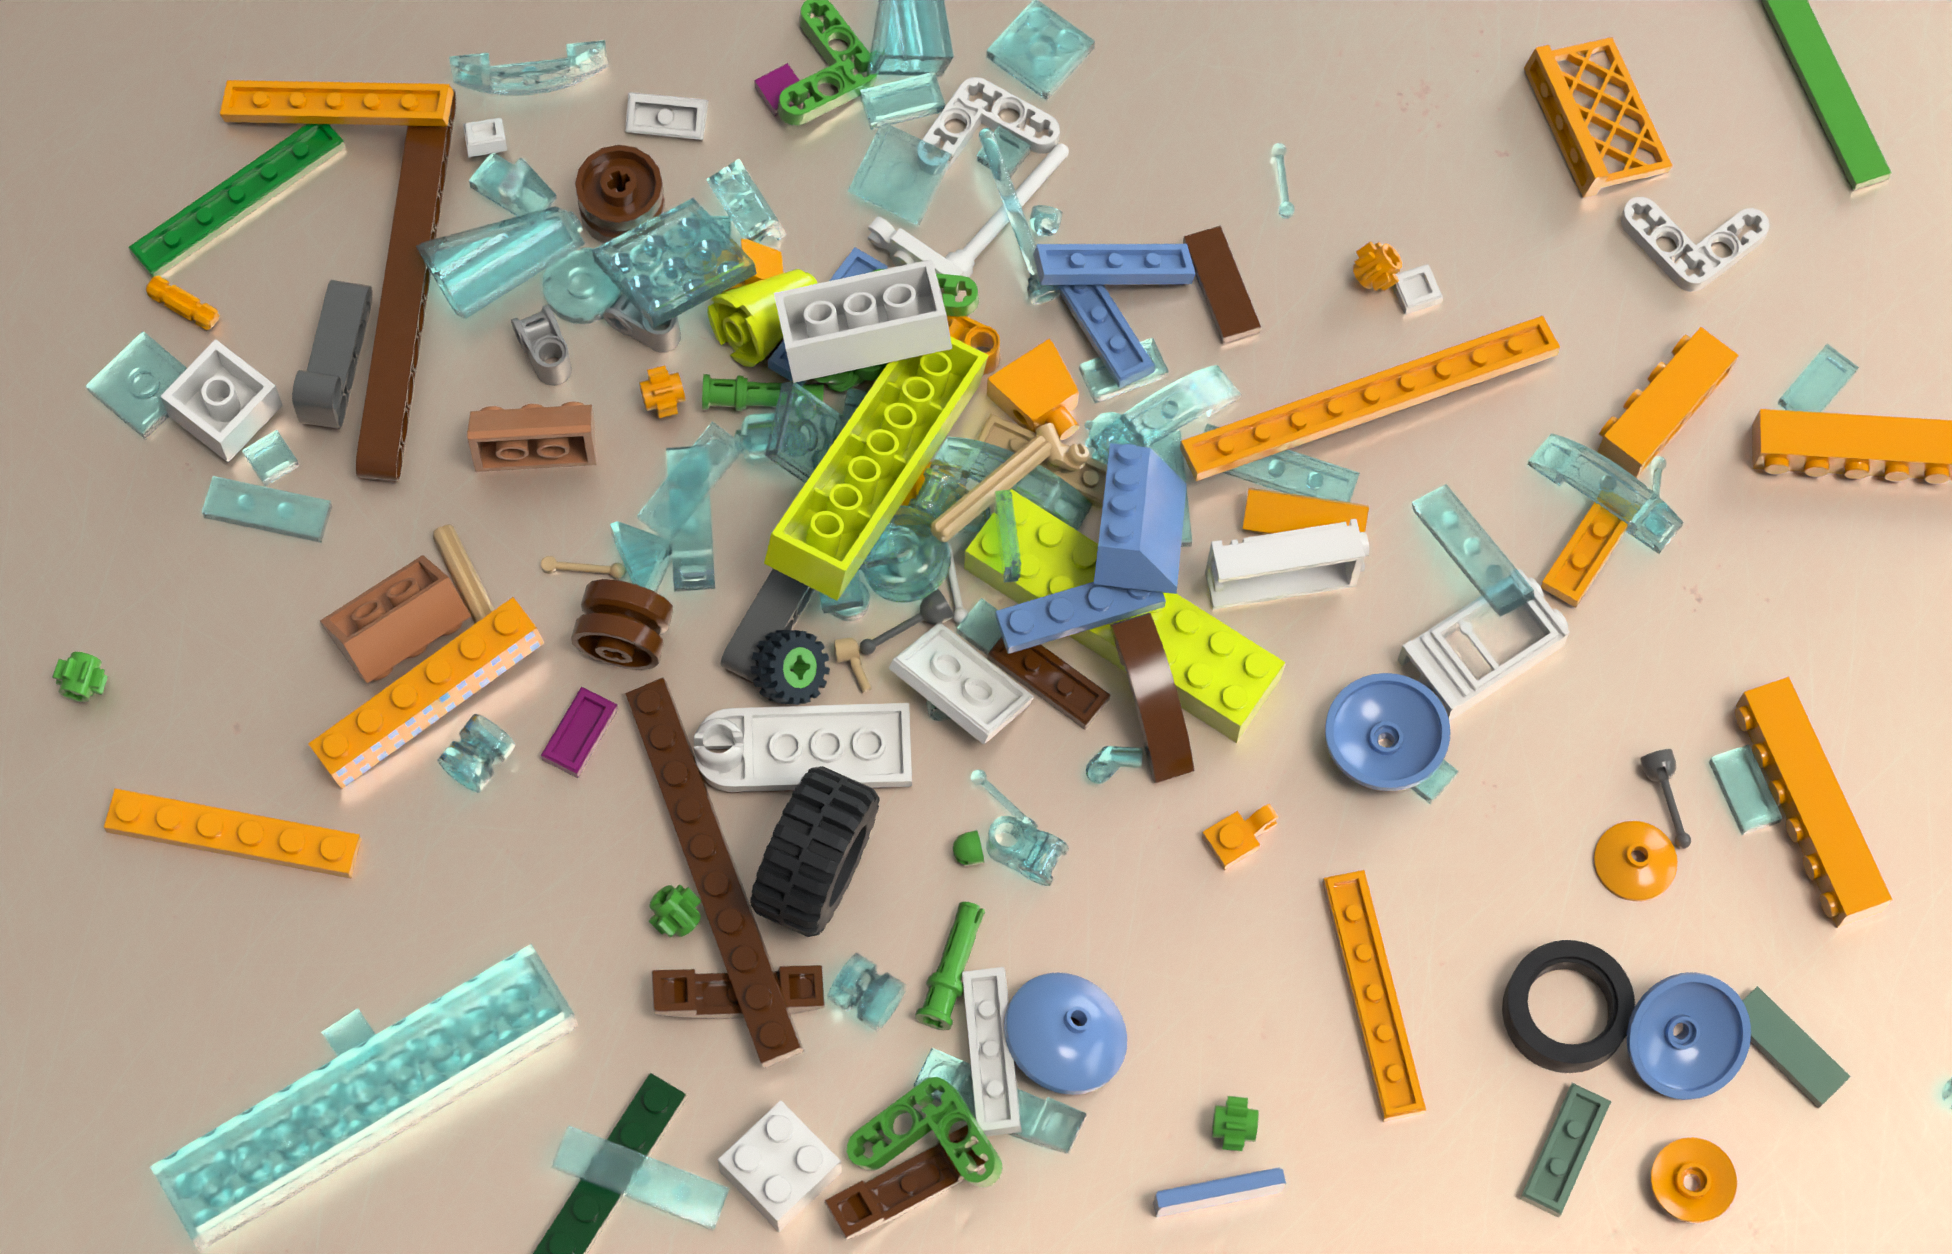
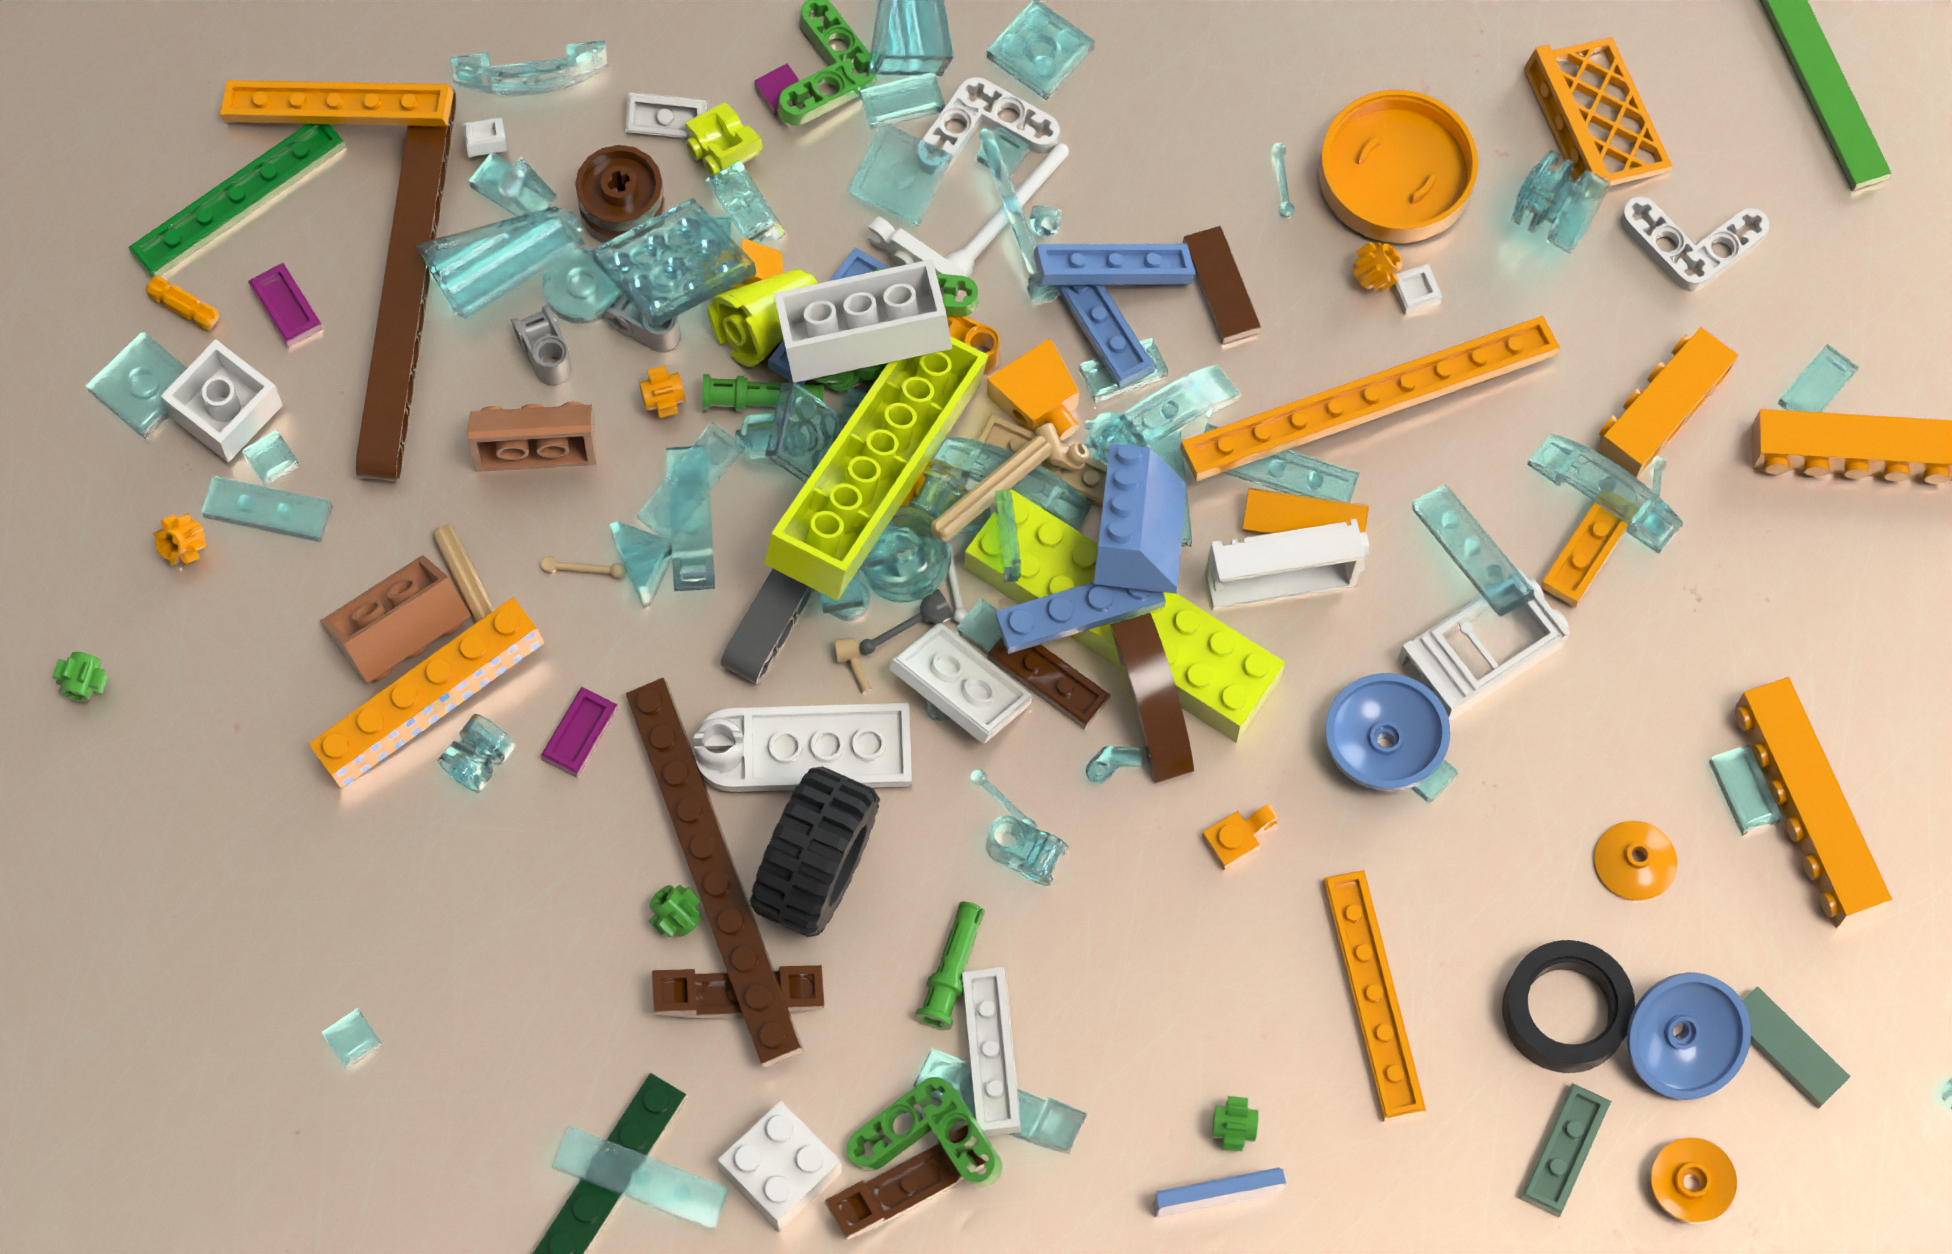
(179, 539): none -> light orange gear
(232, 833): light orange plate -> none
(285, 305): none -> magenta tile
(325, 388): dark grey beam -> none
(364, 1097): clear light blue brick -> none
(622, 624): reddish brown wheel -> none
(721, 139): none -> neon yellow cylinder
(785, 652): black wheel -> none
(865, 990): clear light blue wheel -> none
(968, 849): bright green hinge -> none
(1054, 1048): medium blue dish -> none
(1398, 166): none -> light orange piece
(1560, 201): none -> clear light blue wheel
(1660, 767): dark grey hinge -> none

